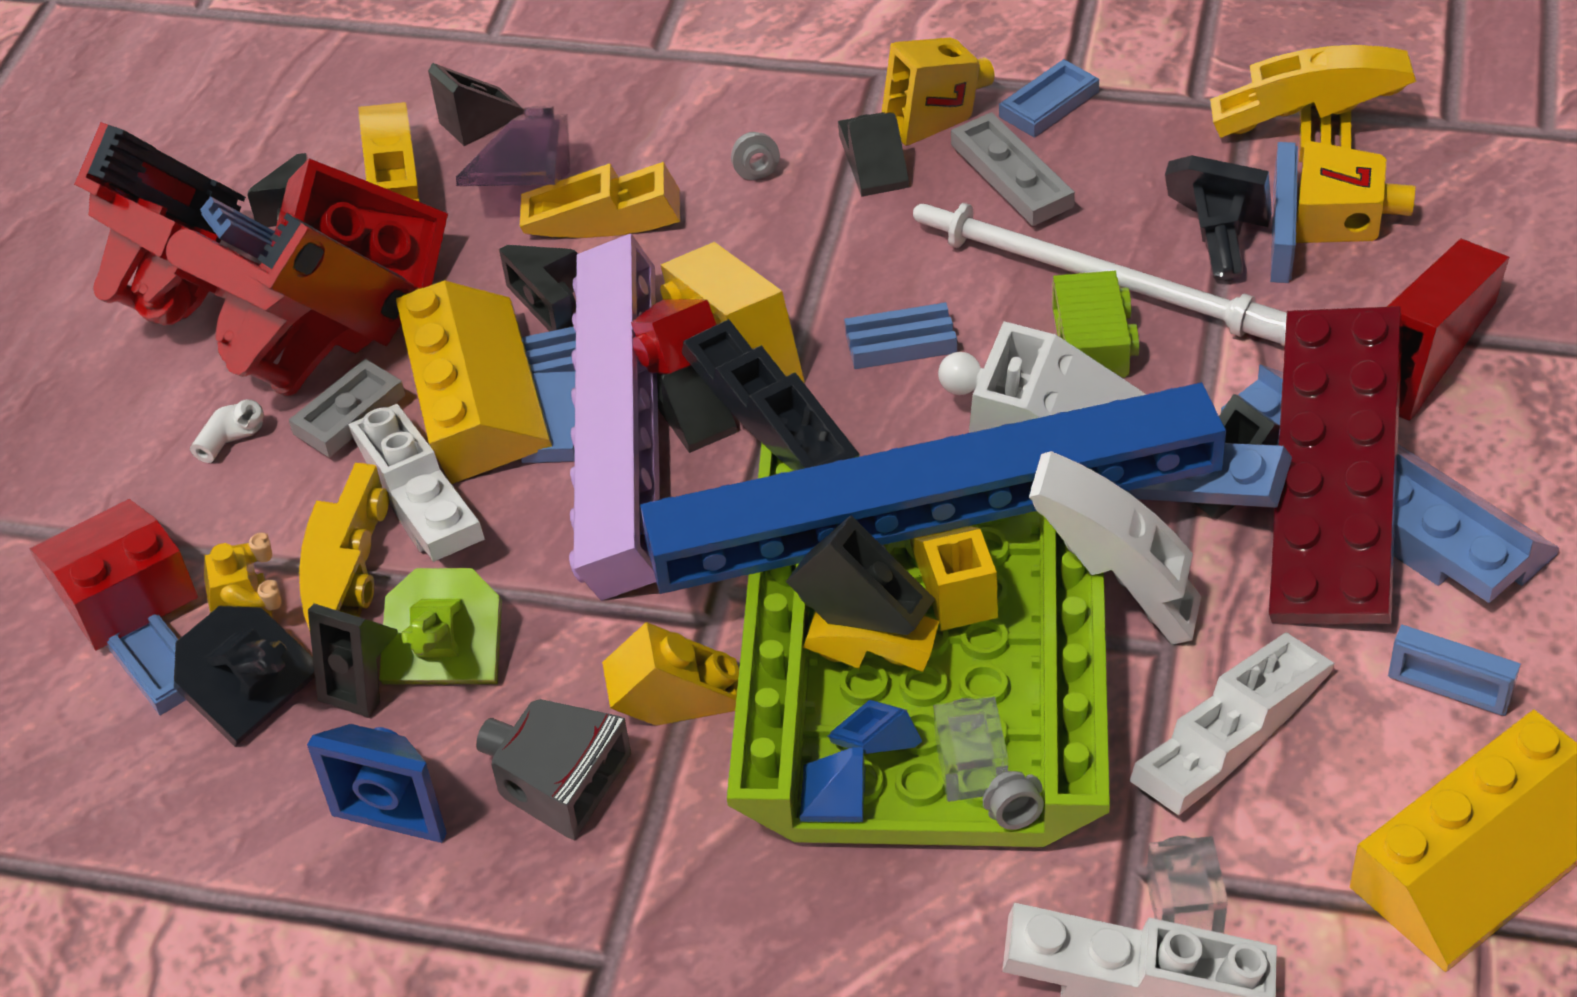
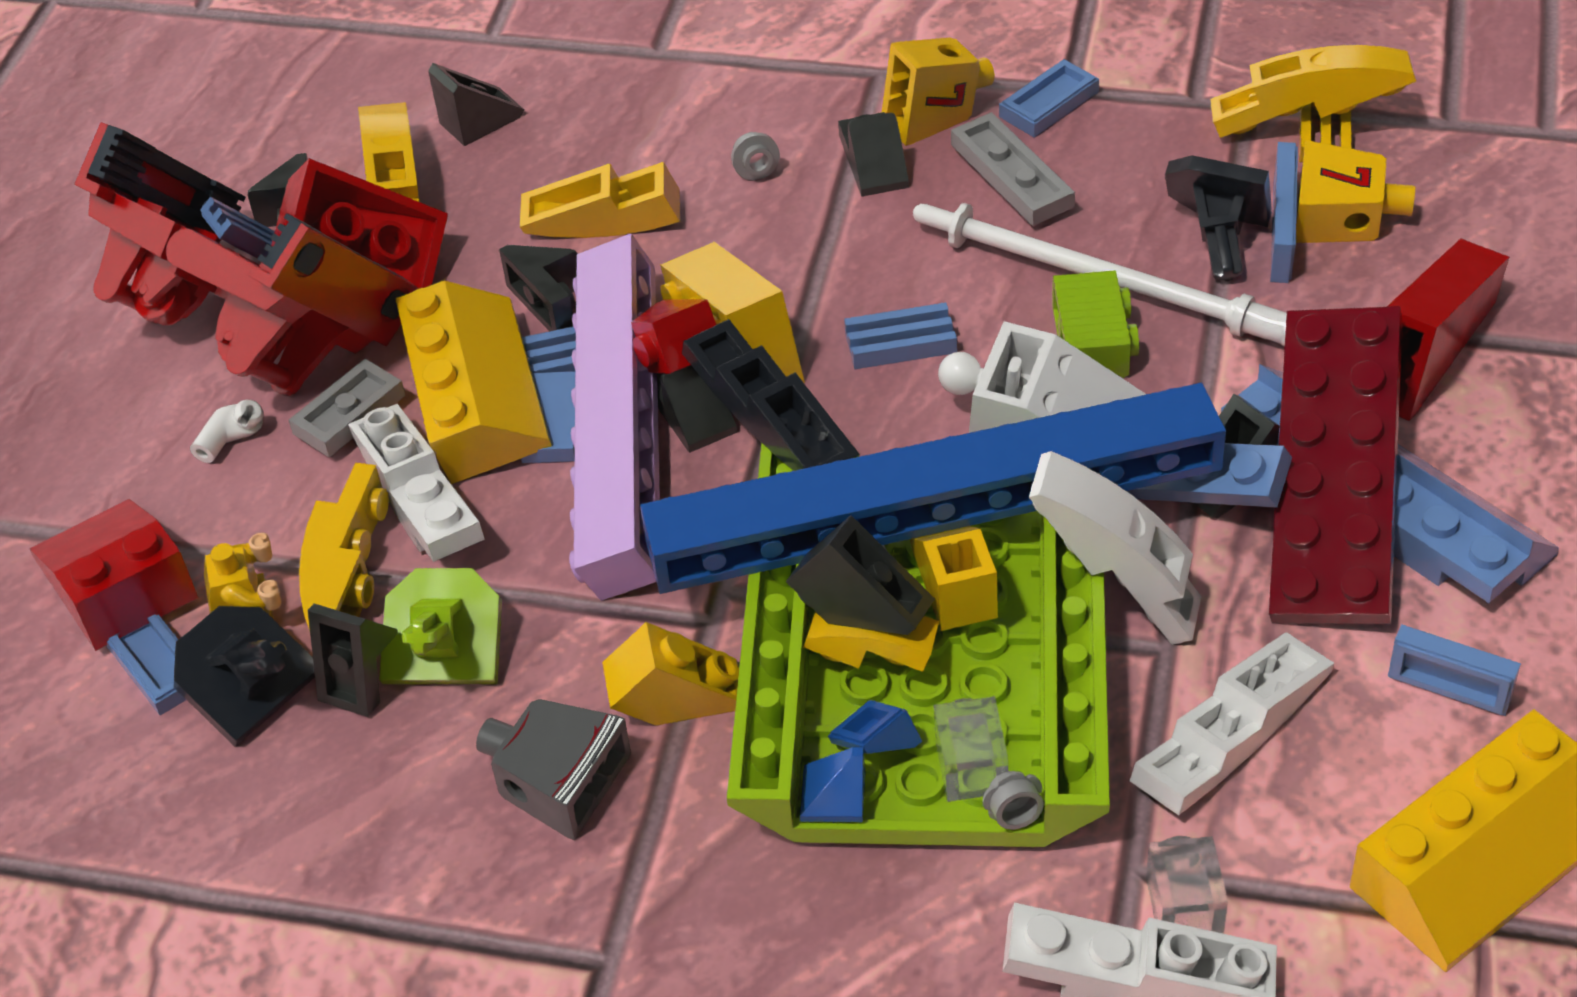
(377, 780): blue slope -> none
(525, 152): clear purple slope -> none

